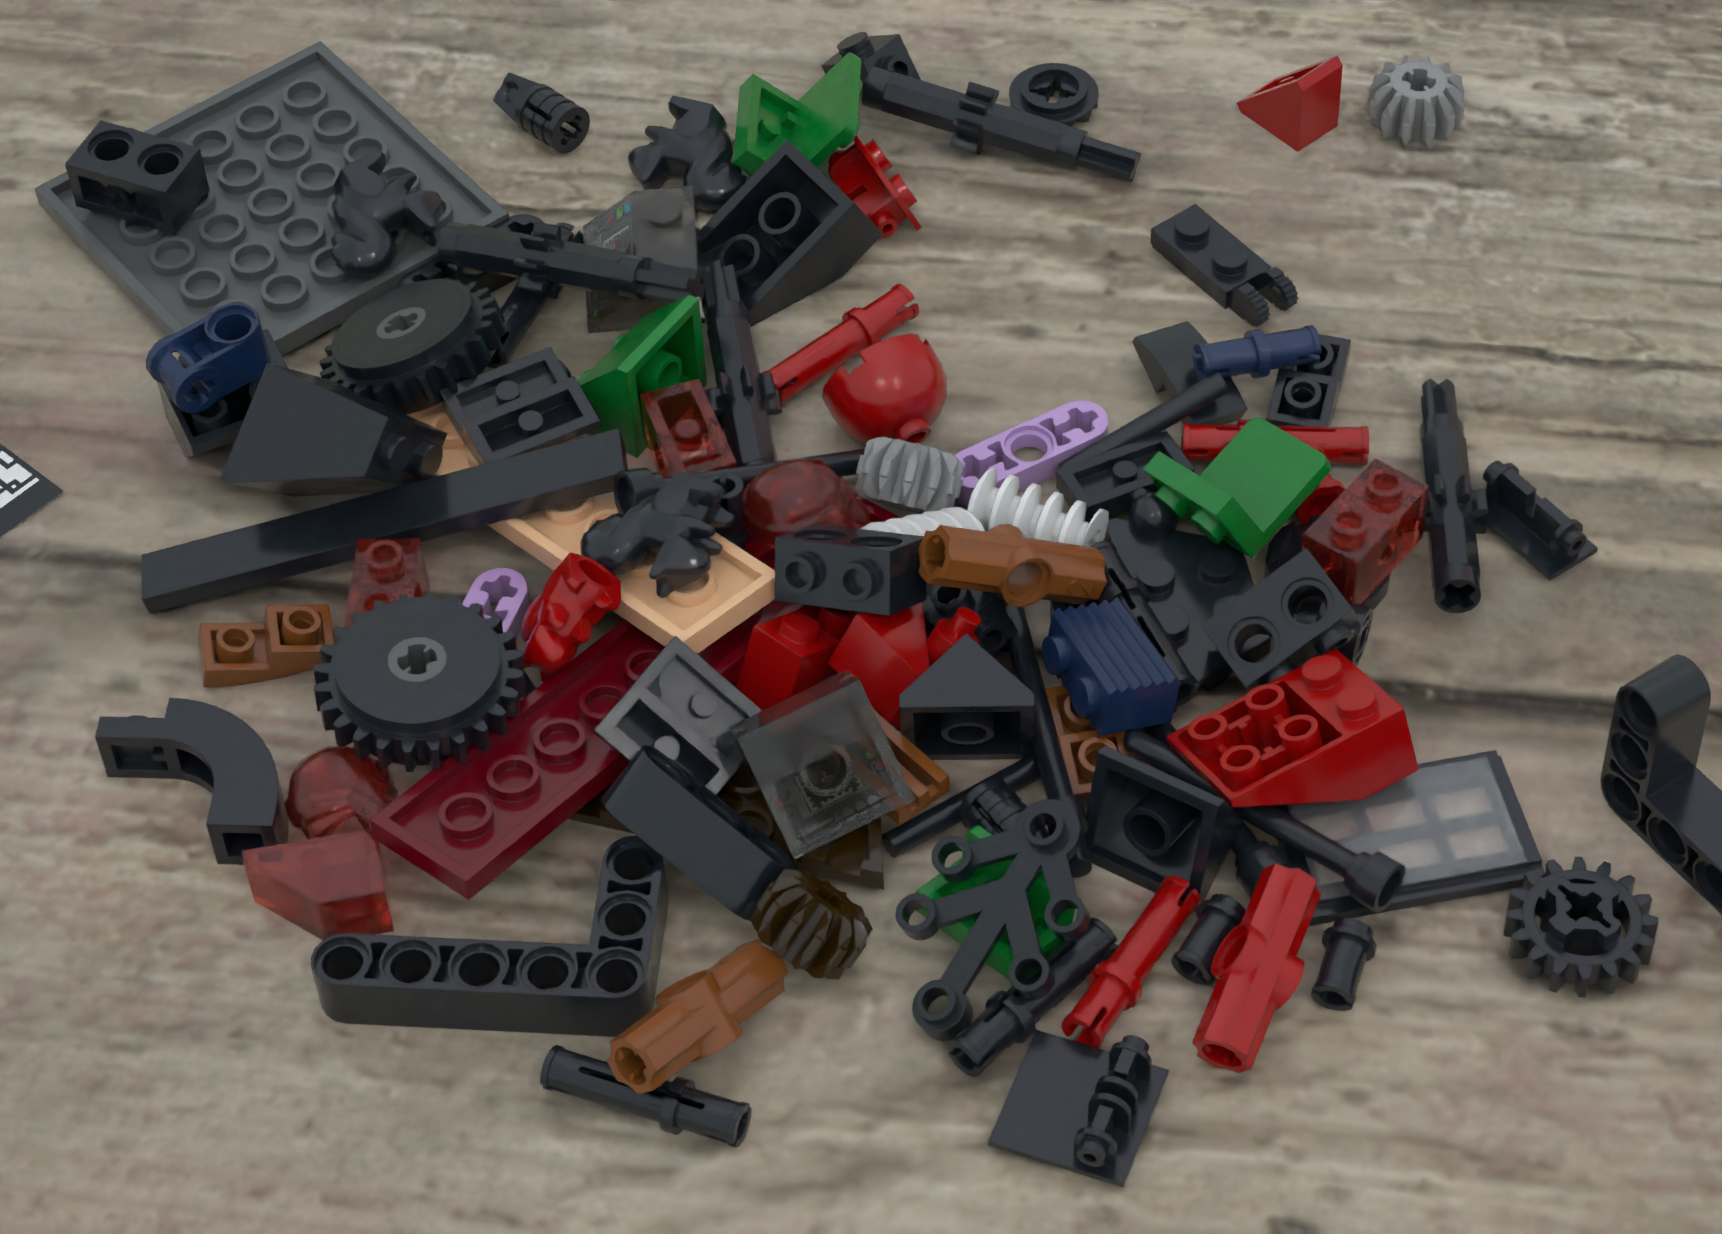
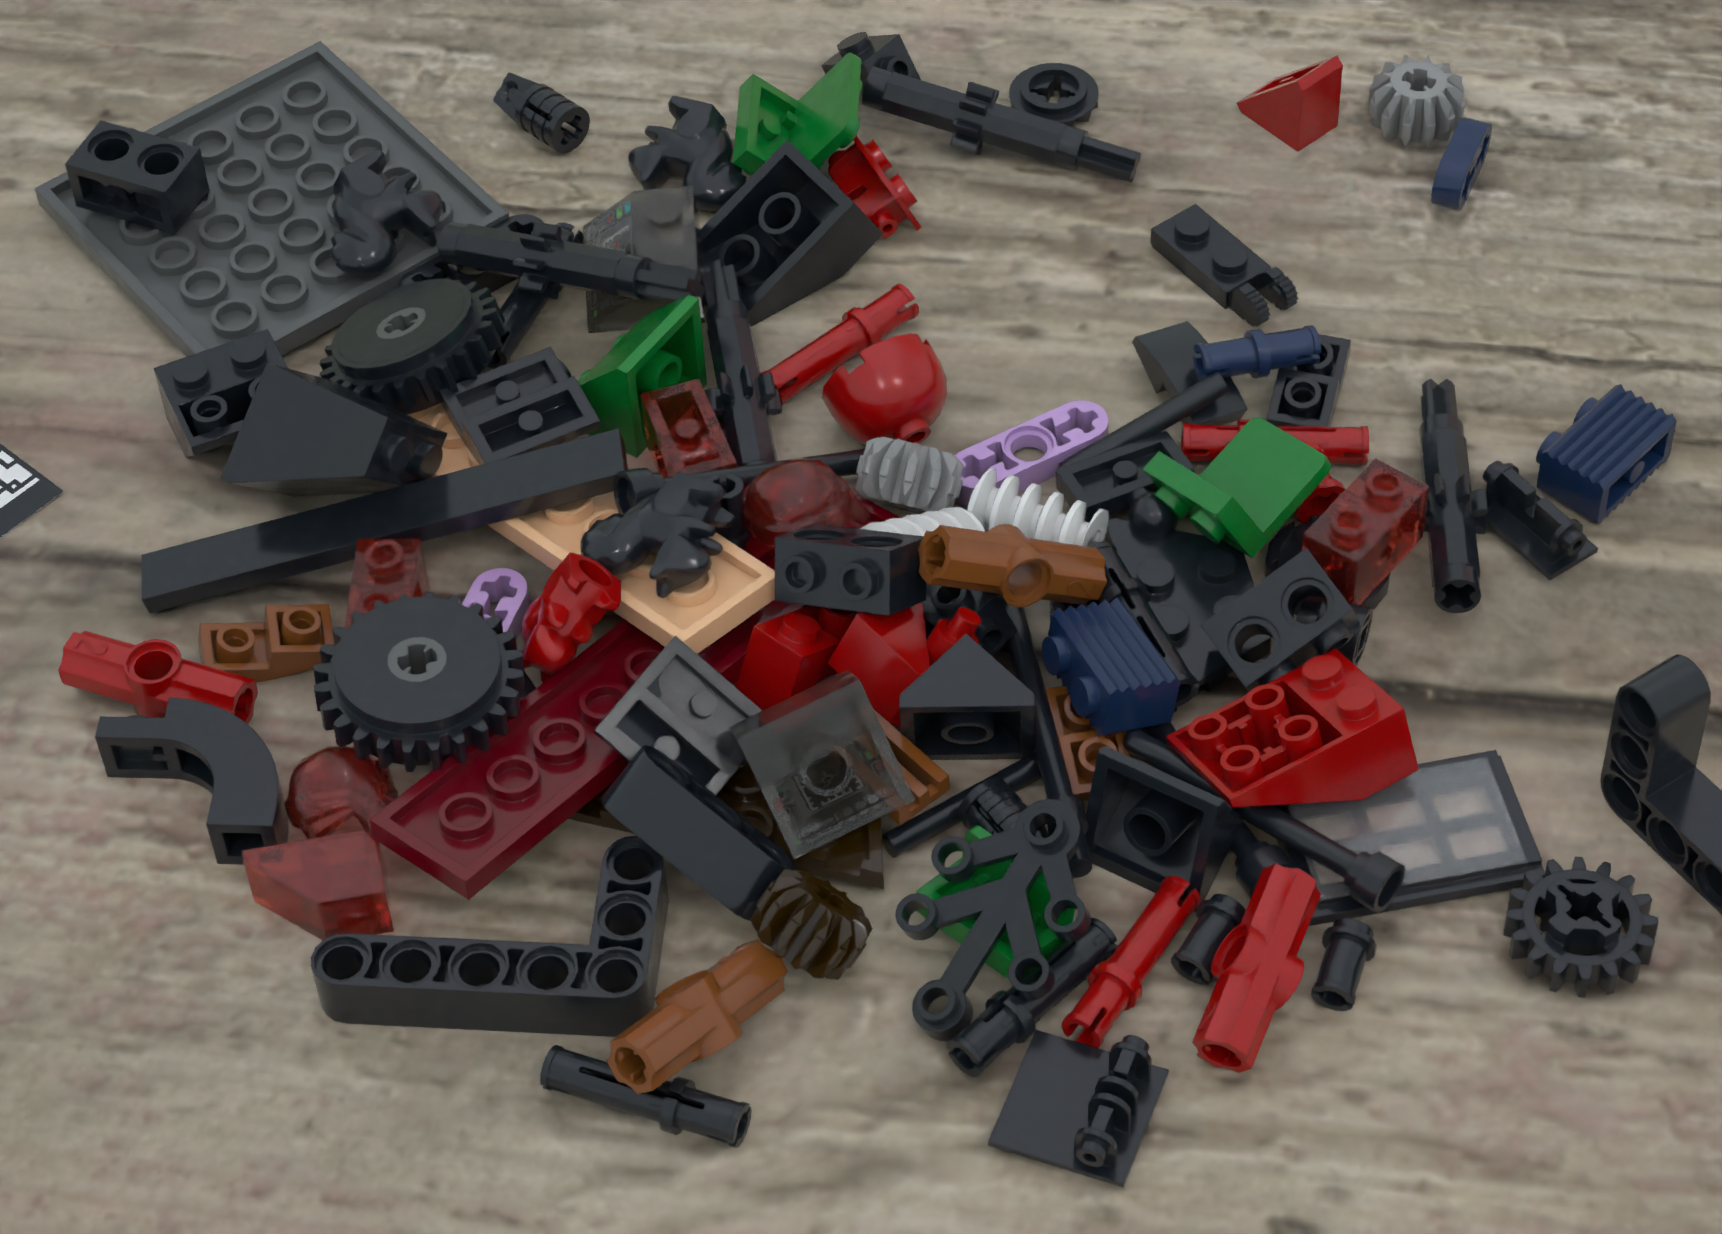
(151, 675): none -> red piece
(214, 357): dark blue piece -> none
(1461, 163): none -> dark blue beam
(1605, 452): none -> dark blue brick

